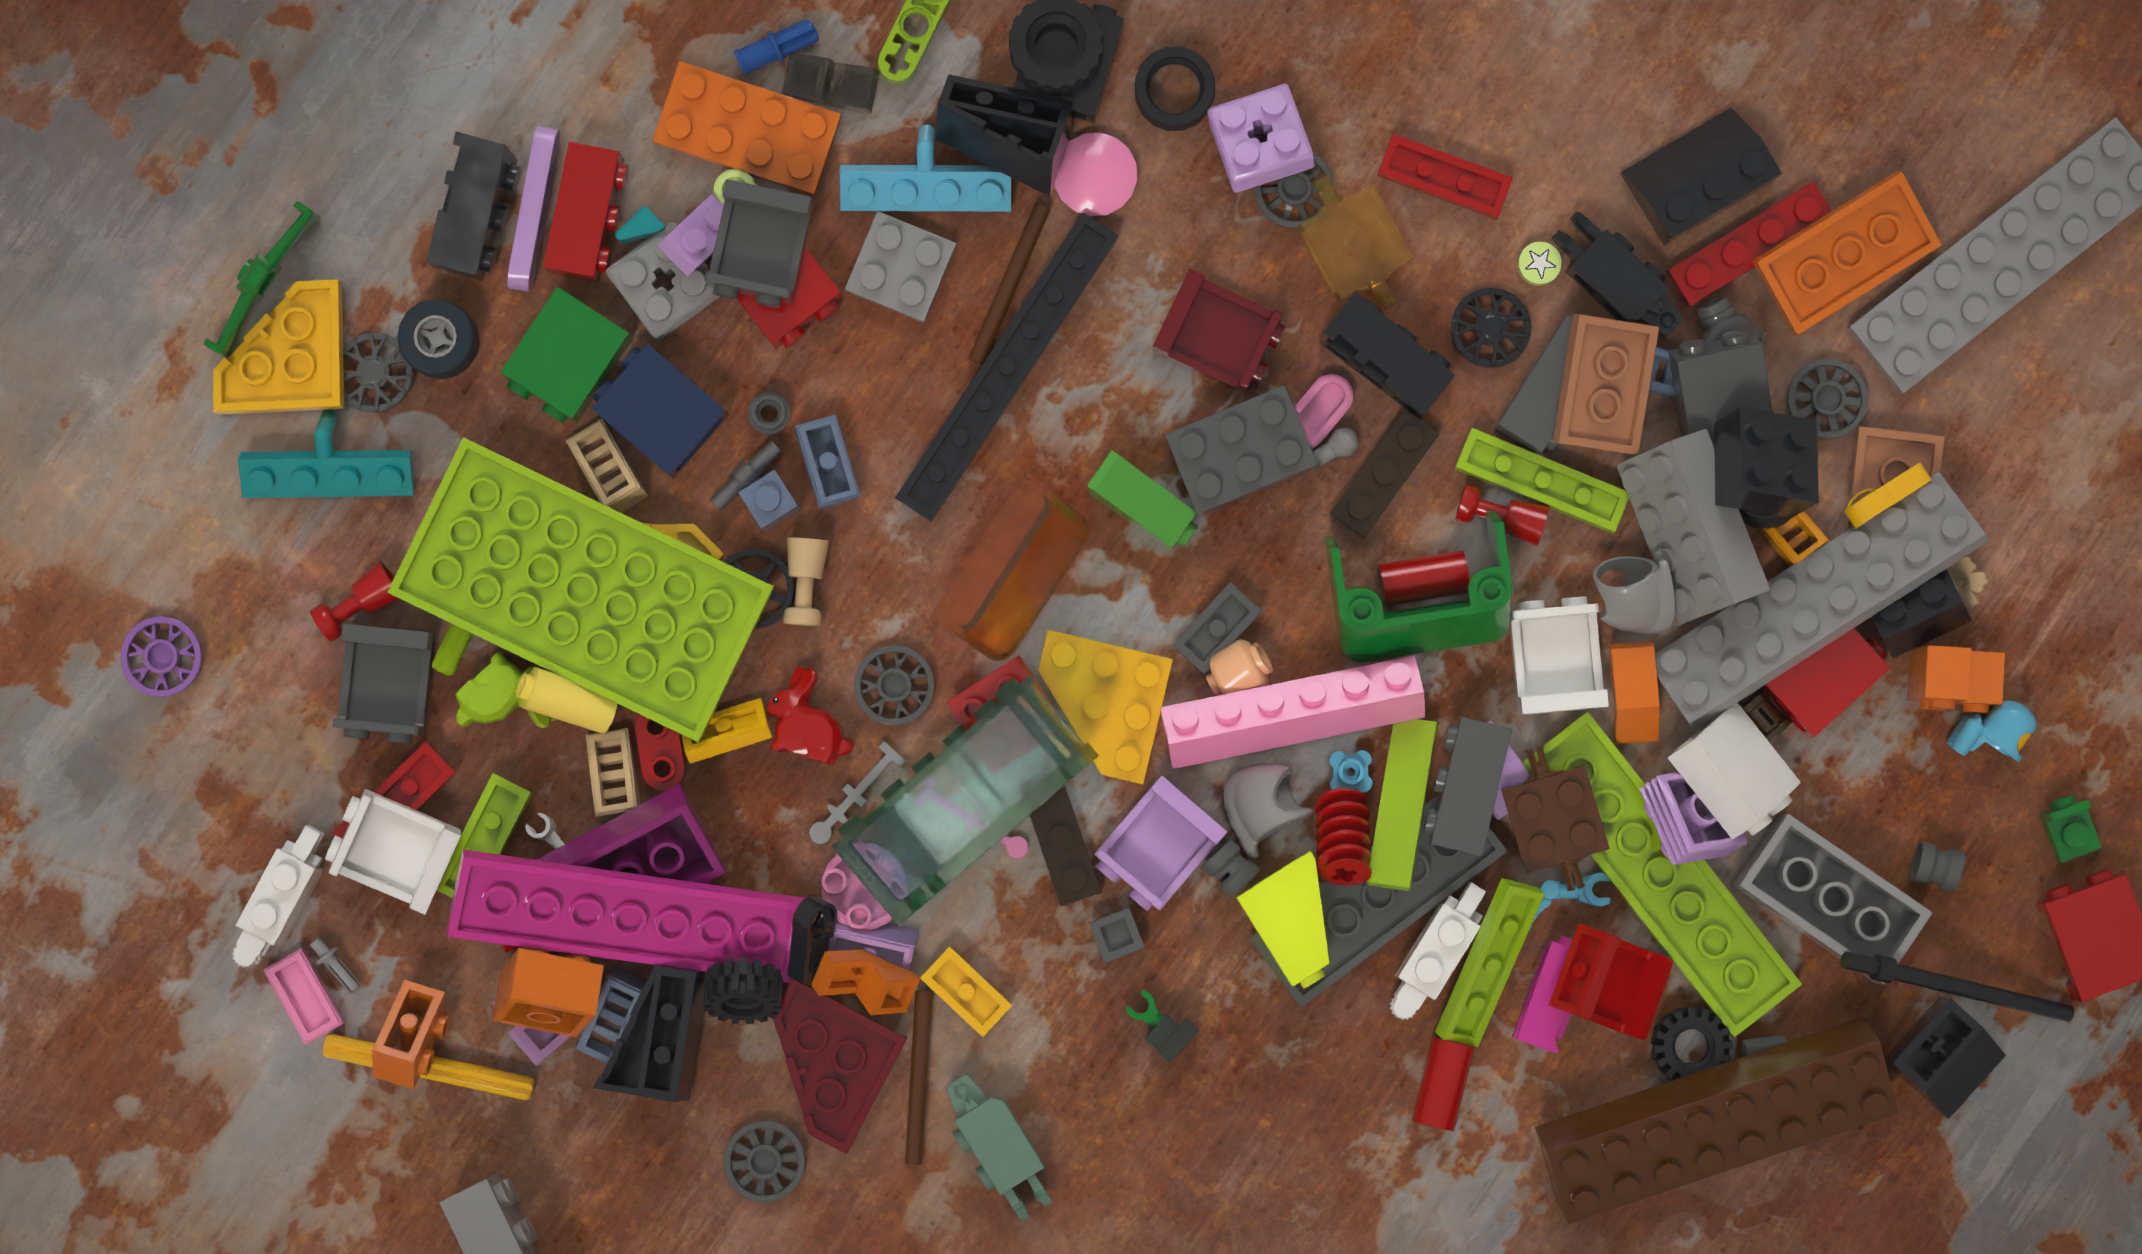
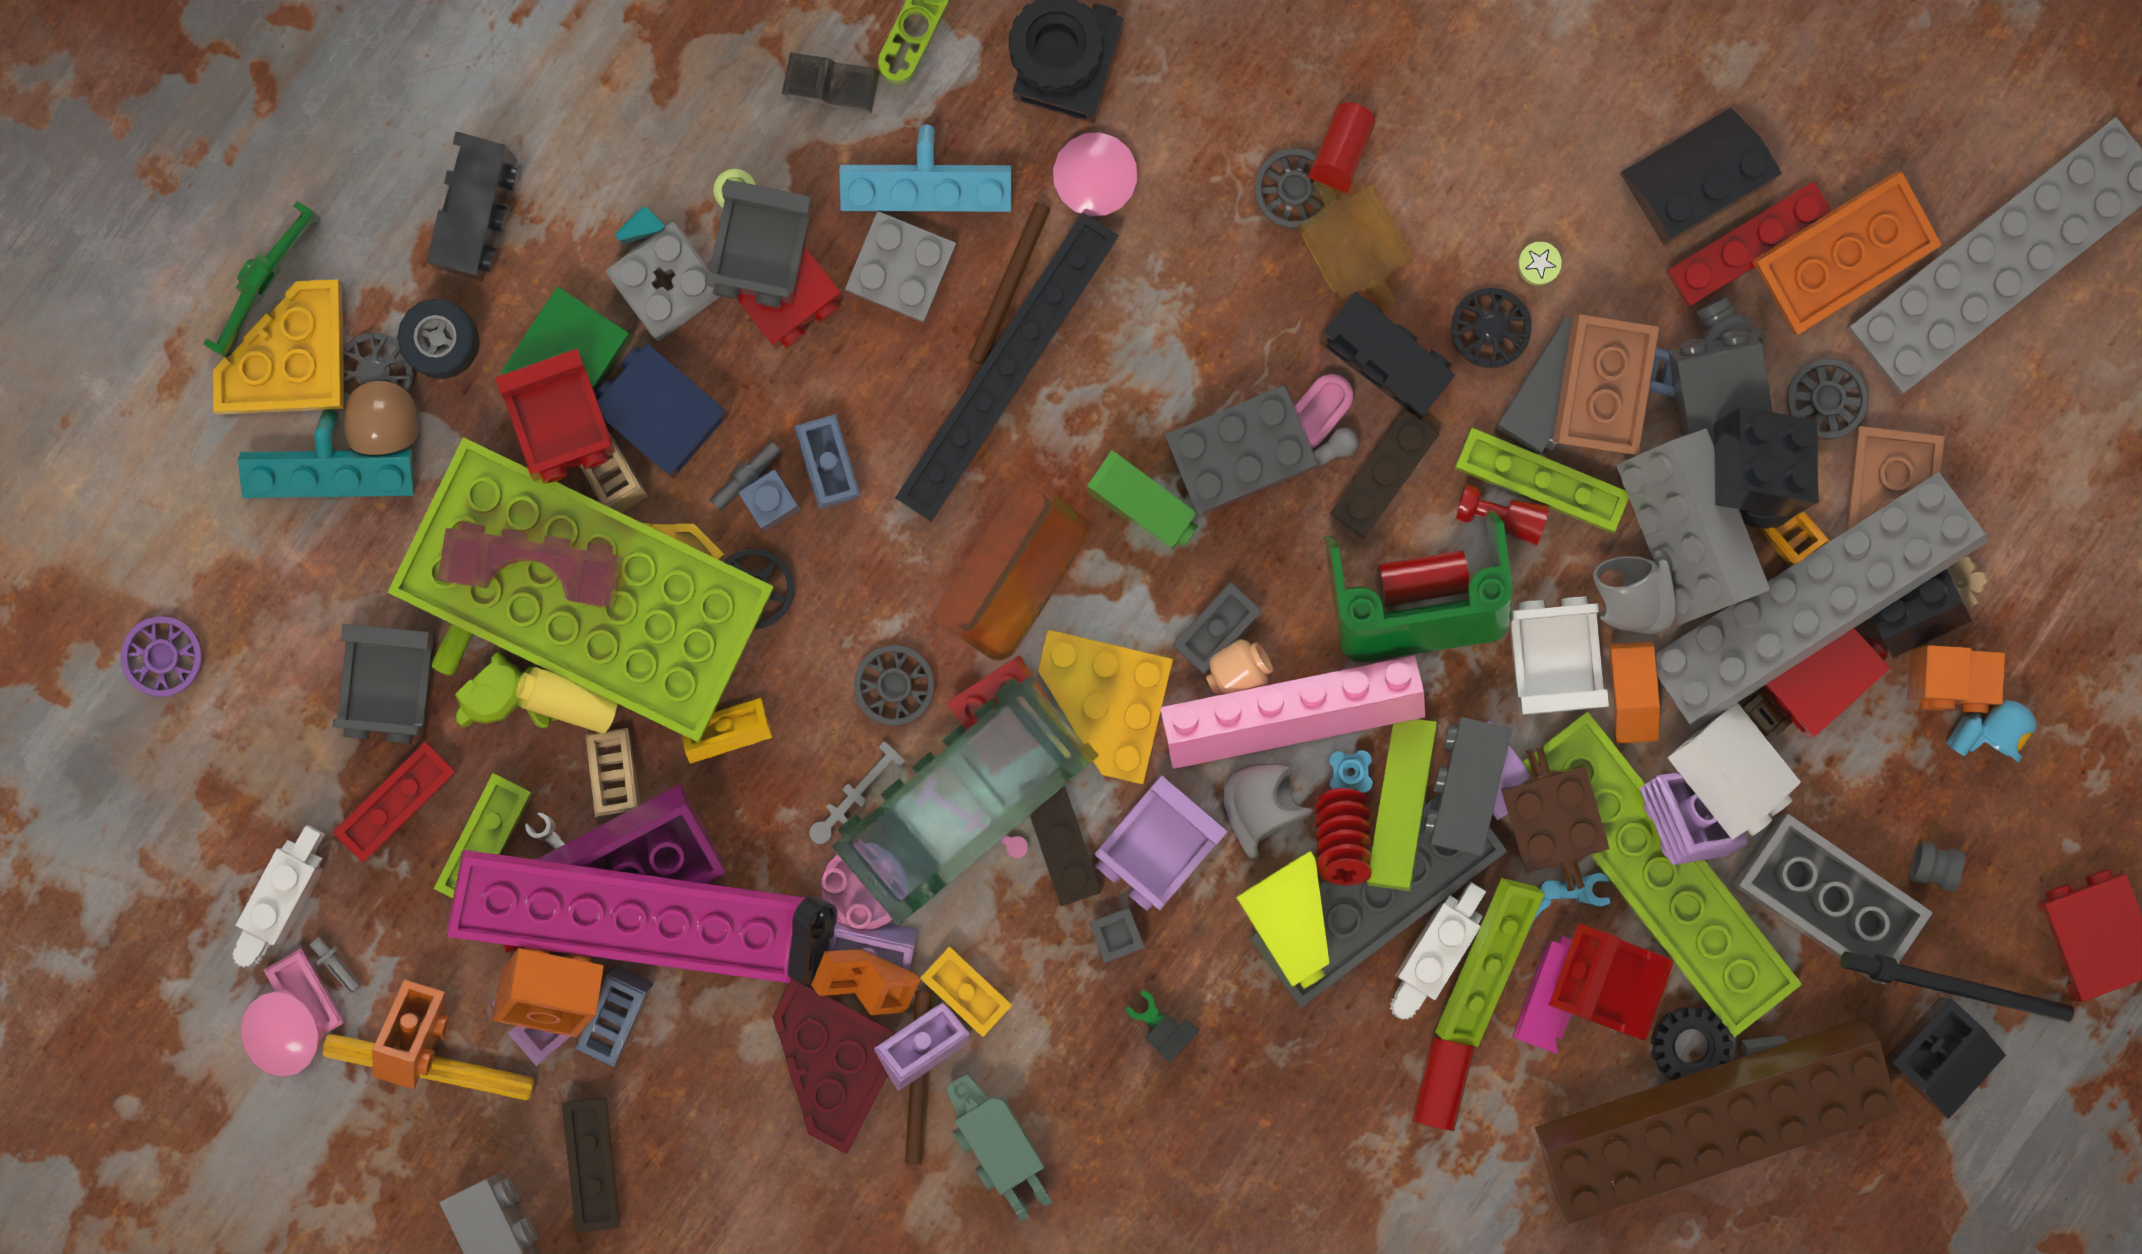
(280, 1033): none -> bright pink dish
(369, 593): red piece -> none
(380, 418): none -> medium nougat helmet
(393, 849): white panel -> none
(476, 558): none -> clear pink arch
(533, 208): lavender beam -> none
(556, 416): none -> red panel
(585, 212): red brick -> none
(591, 1165): none -> dark brown plate
(656, 748): red plate -> none
(660, 1039): black wedge -> none
(694, 237): lavender plate -> none
(743, 991): black tyre -> none
(747, 128): orange plate -> none
(762, 401): dark grey plate -> none
(764, 1161): dark grey wheel -> none
(776, 46): blue axle -> none
(804, 727): red animal -> none
(805, 563): tan piece -> none
(922, 1045): none -> lavender slope
(1006, 129): black wedge -> none
(1186, 58): black tyre -> none
(1218, 333): dark red panel -> none
(1230, 868): dark grey wheel -> none
(1243, 156): lavender brick -> none
(1343, 146): none -> red brick
(1444, 176): red plate -> none
(1618, 278): black hinge -> none
(1886, 495): yellow piece -> none
(2070, 828): green bracket -> none

